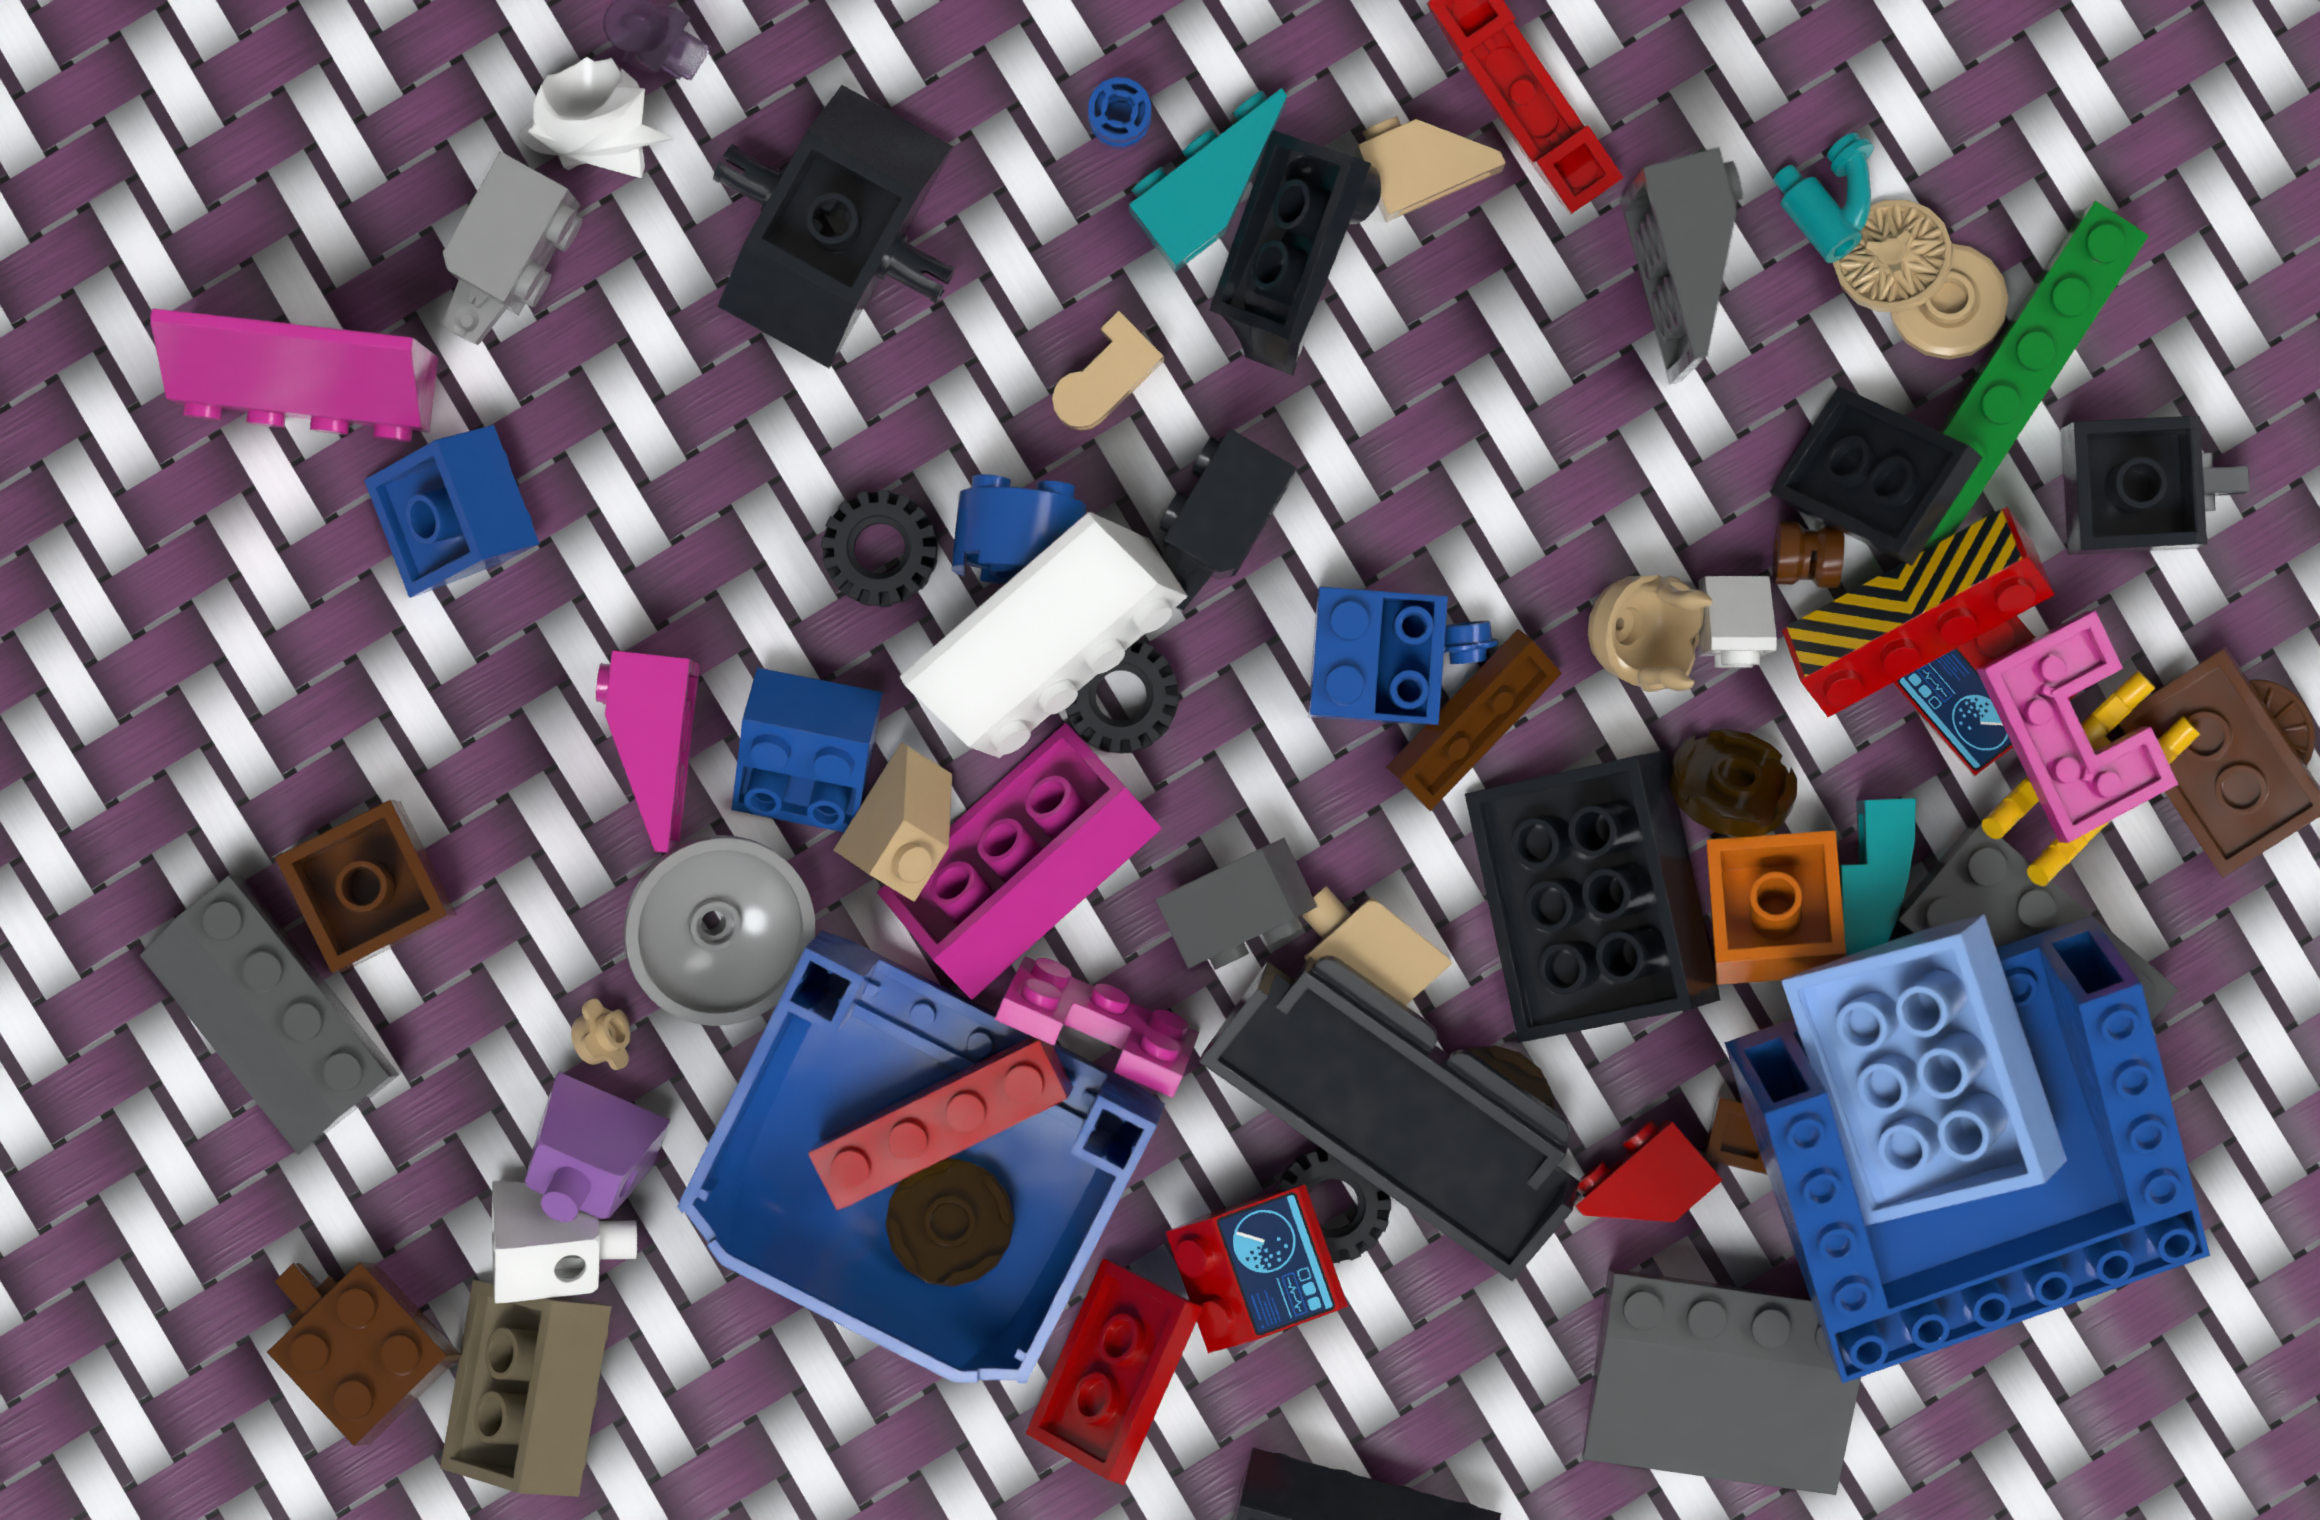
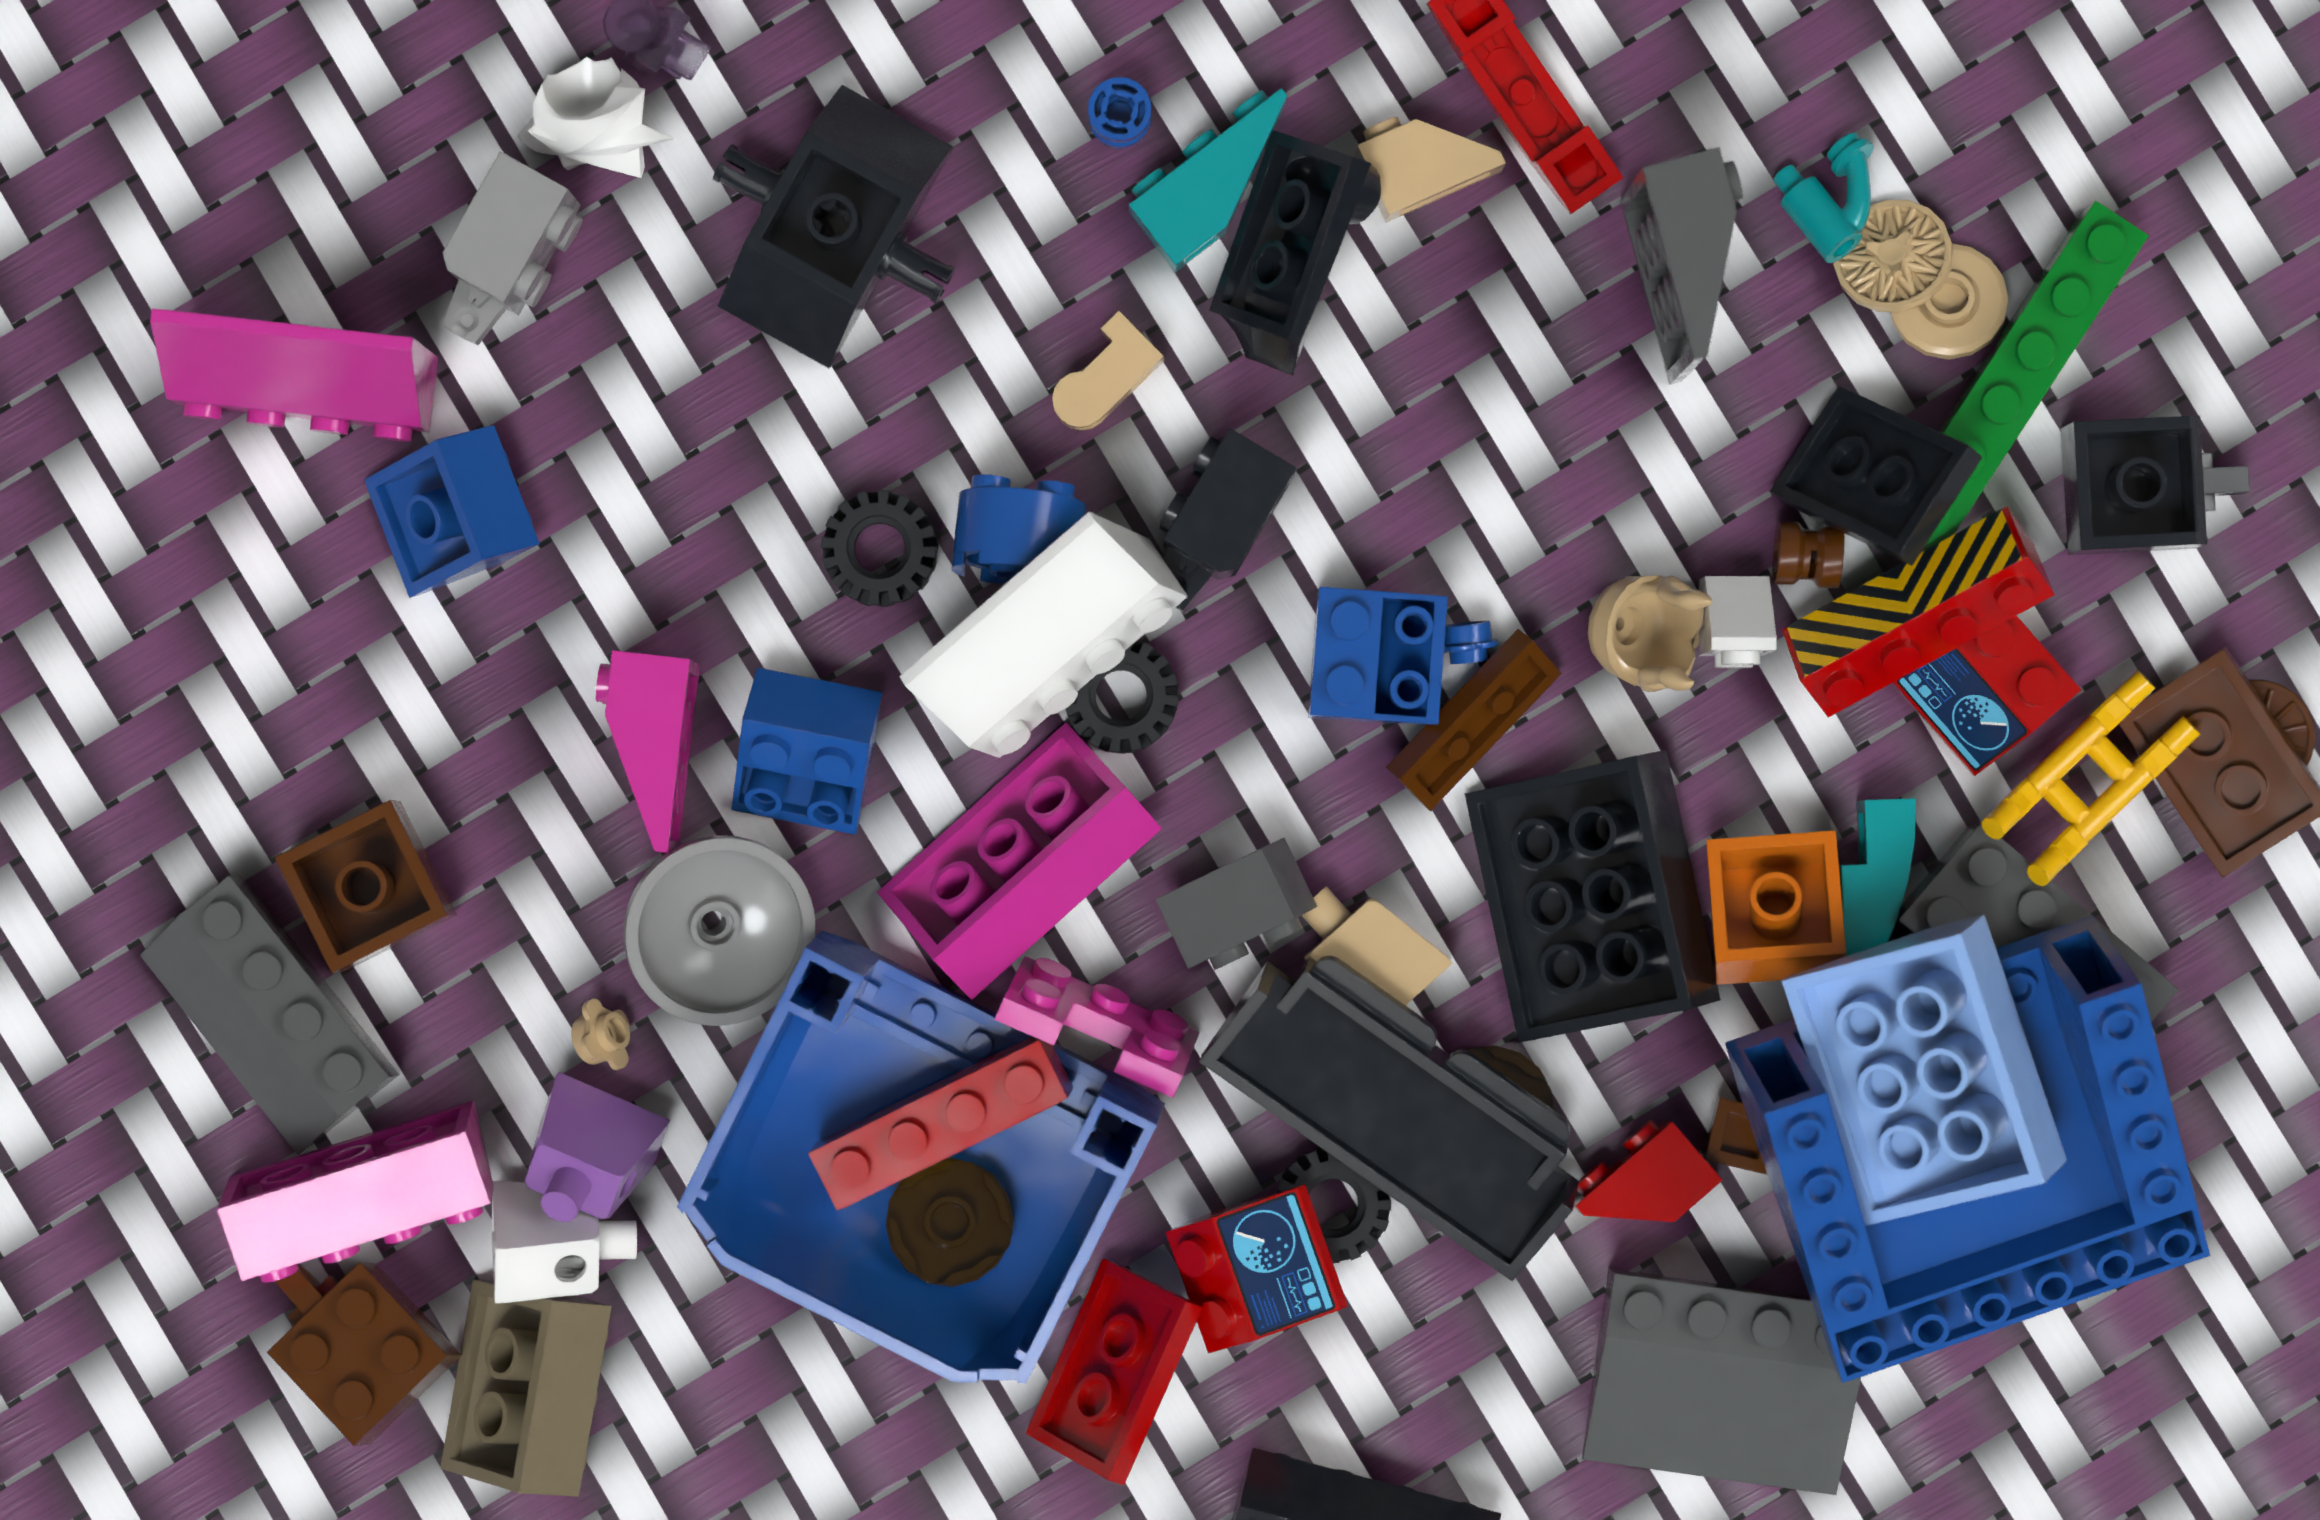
(357, 1193): none -> slope
(902, 823): tan slope -> none
(1732, 783): dark brown tile -> none
(2070, 779): dark pink plate -> none

